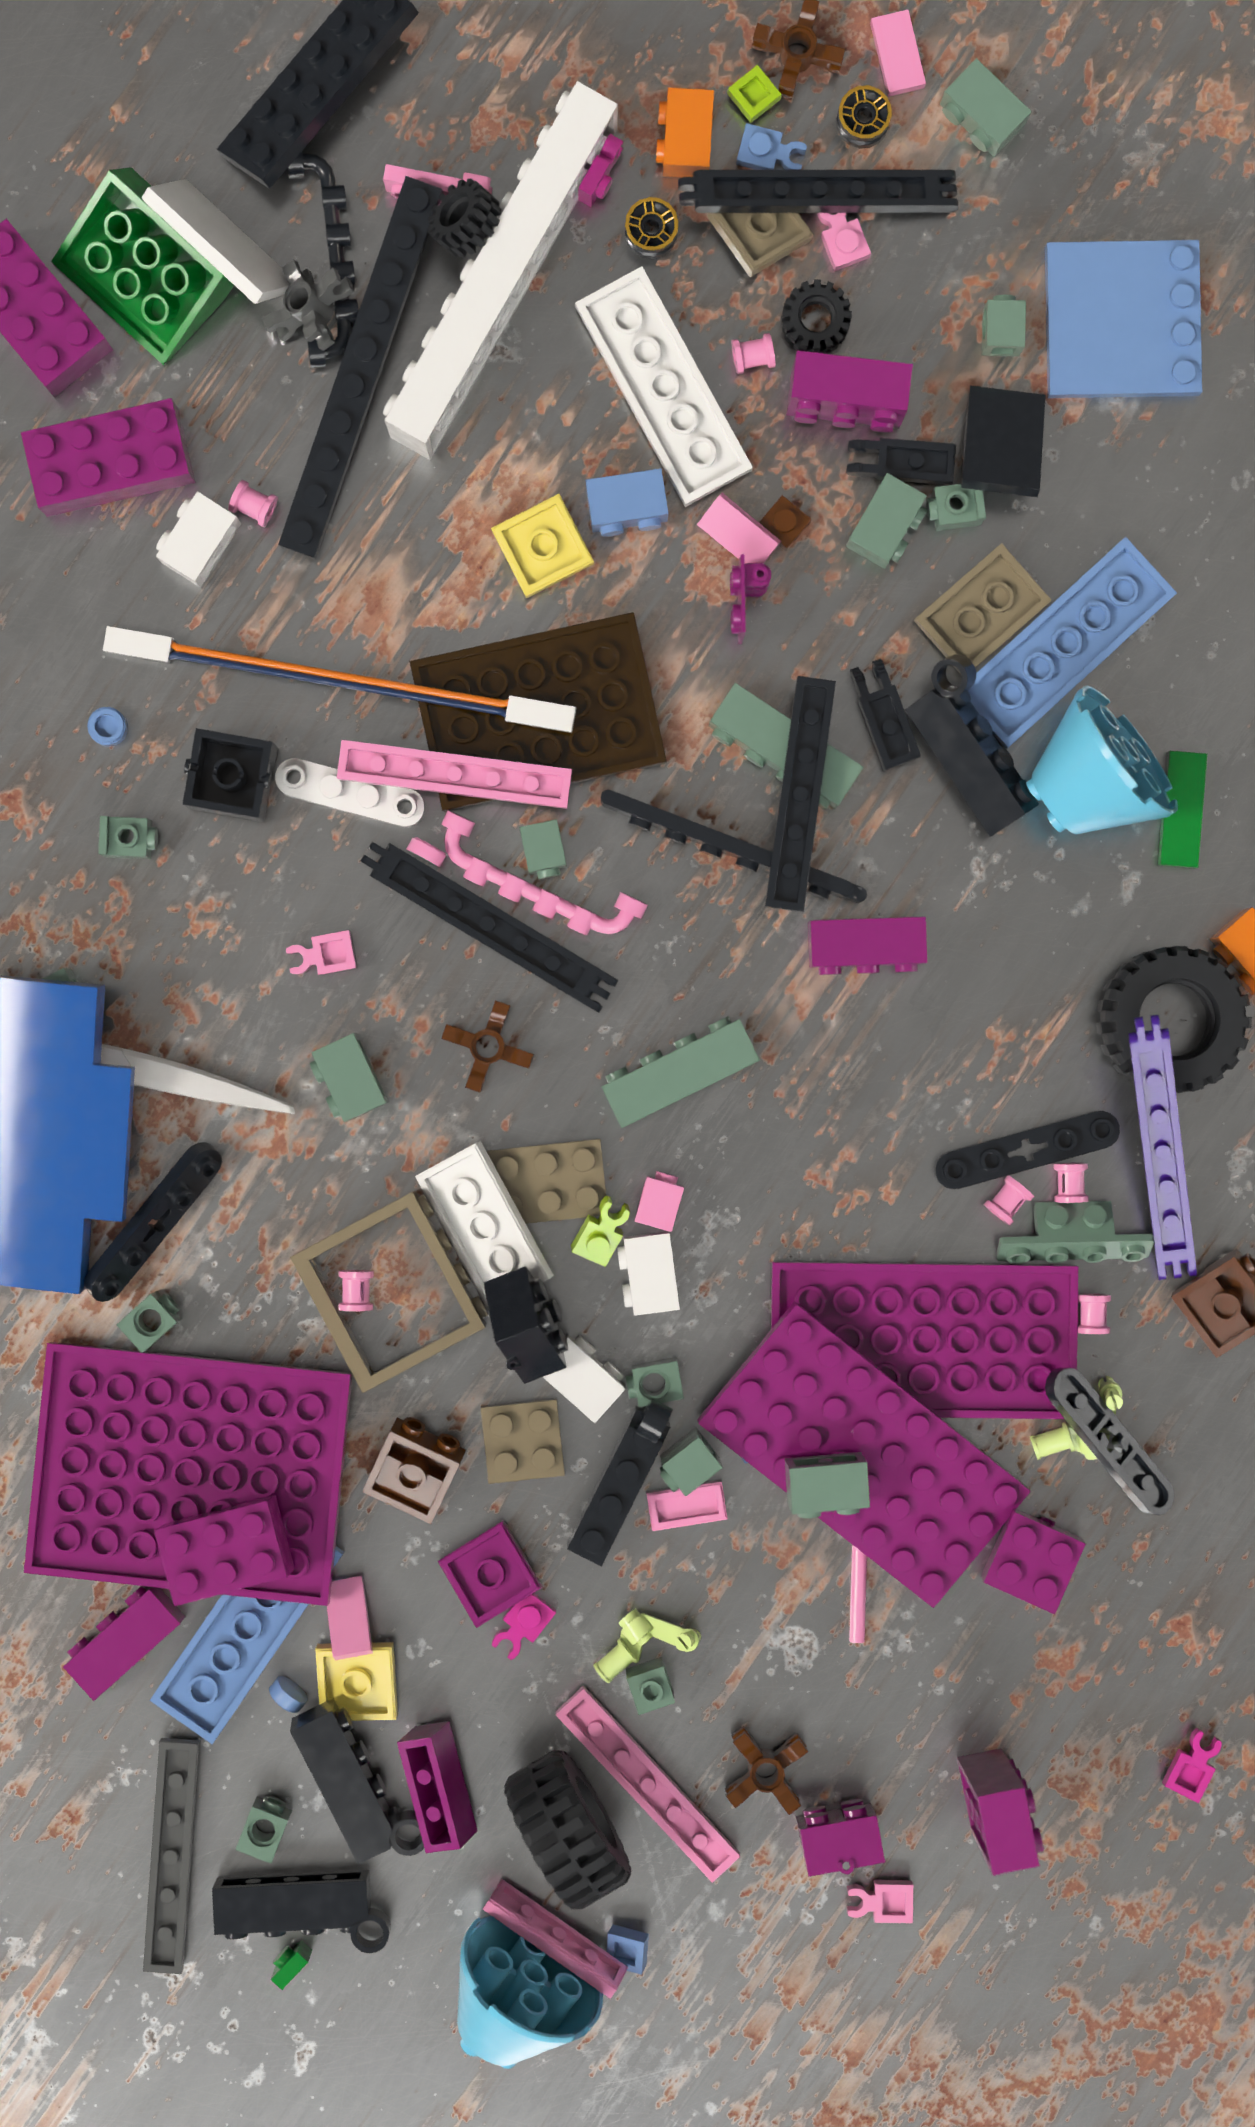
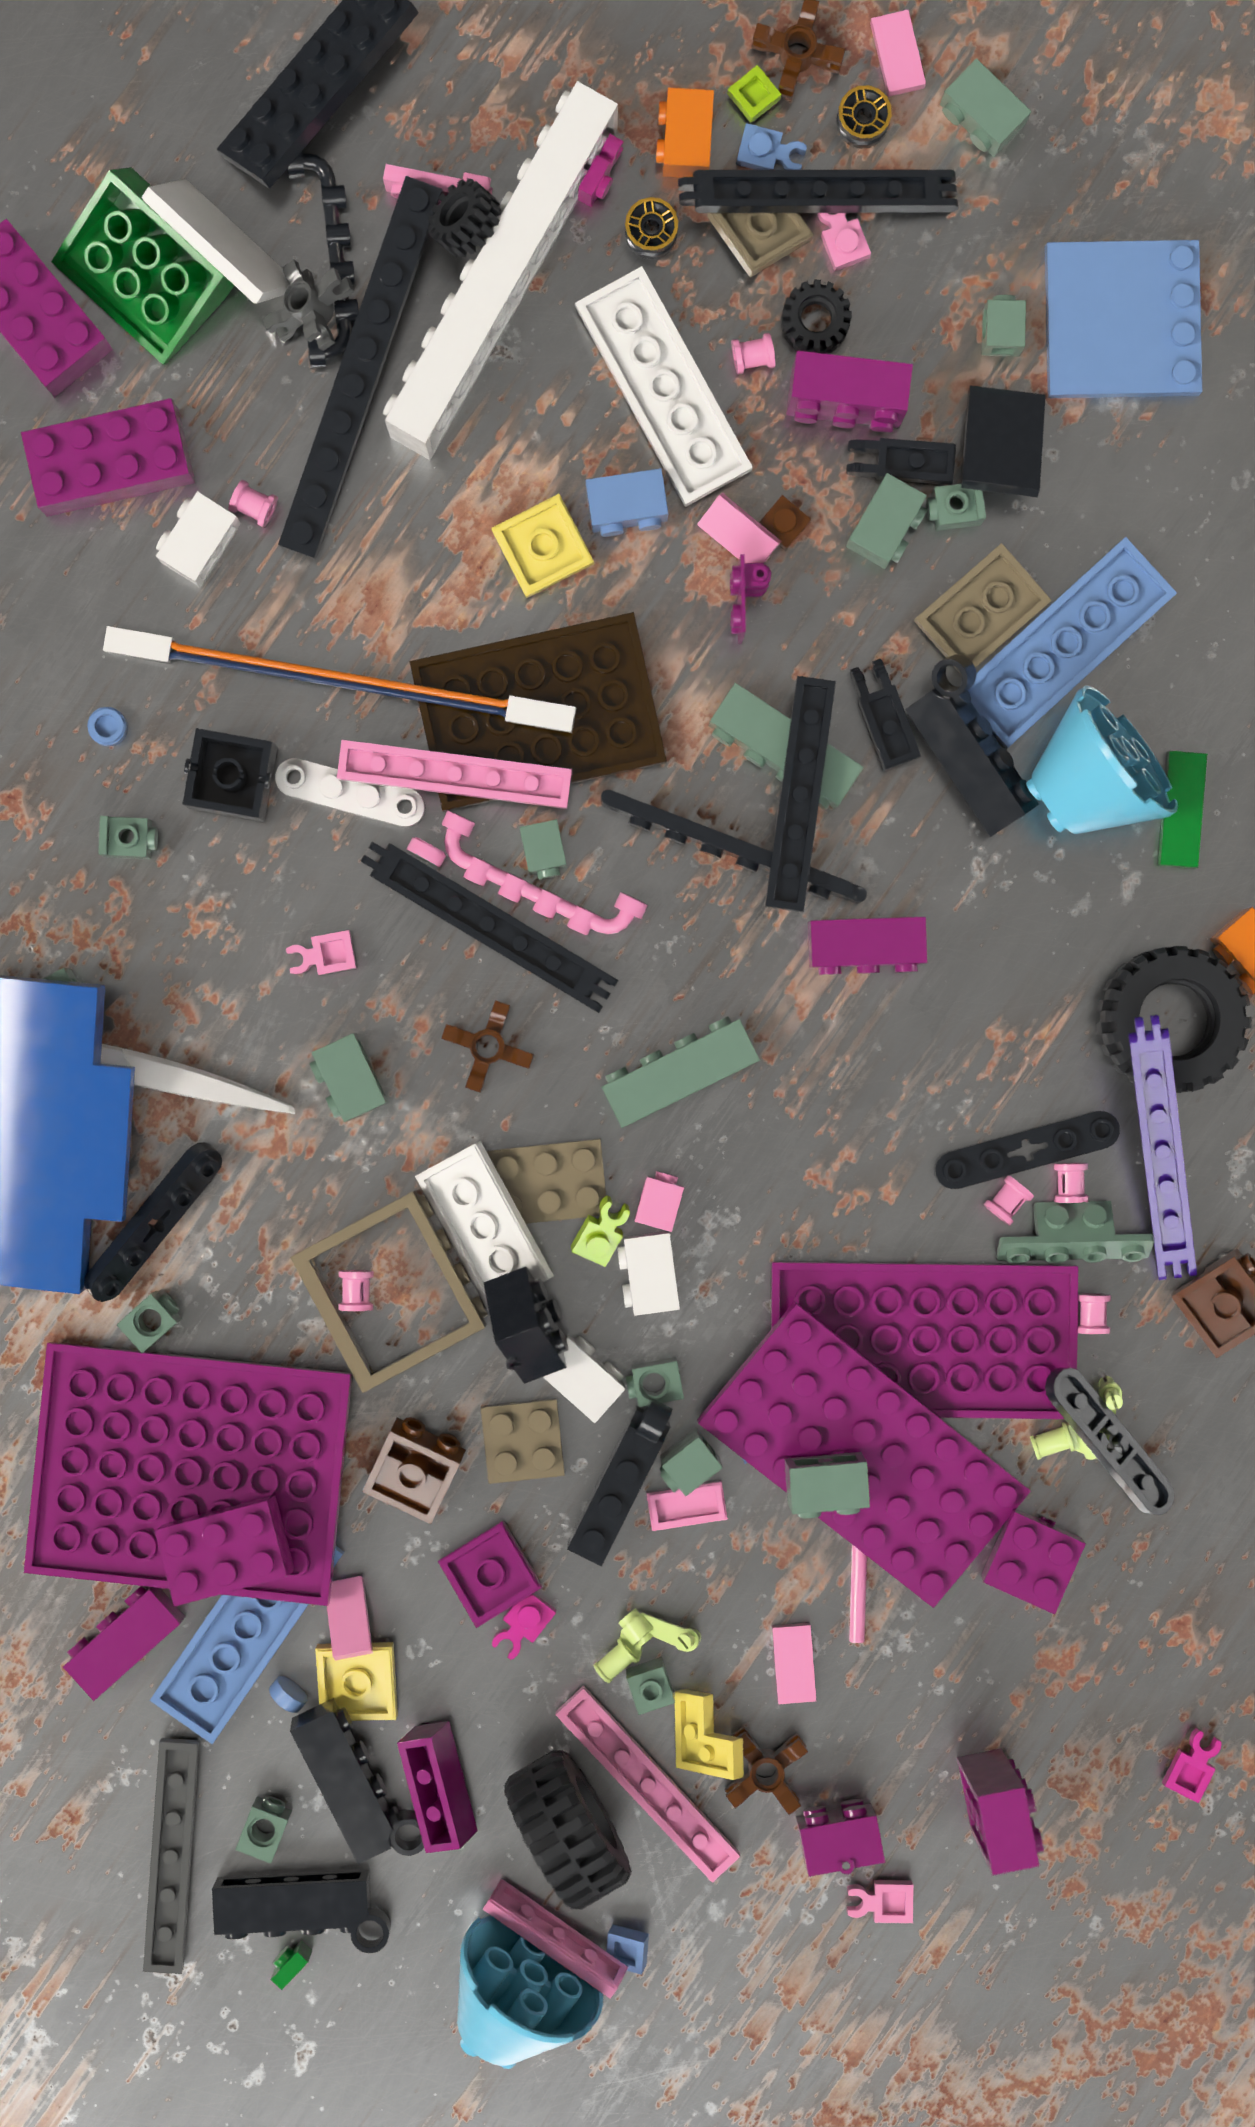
(697, 1744): none -> light yellow plate
(794, 1663): none -> bright pink tile

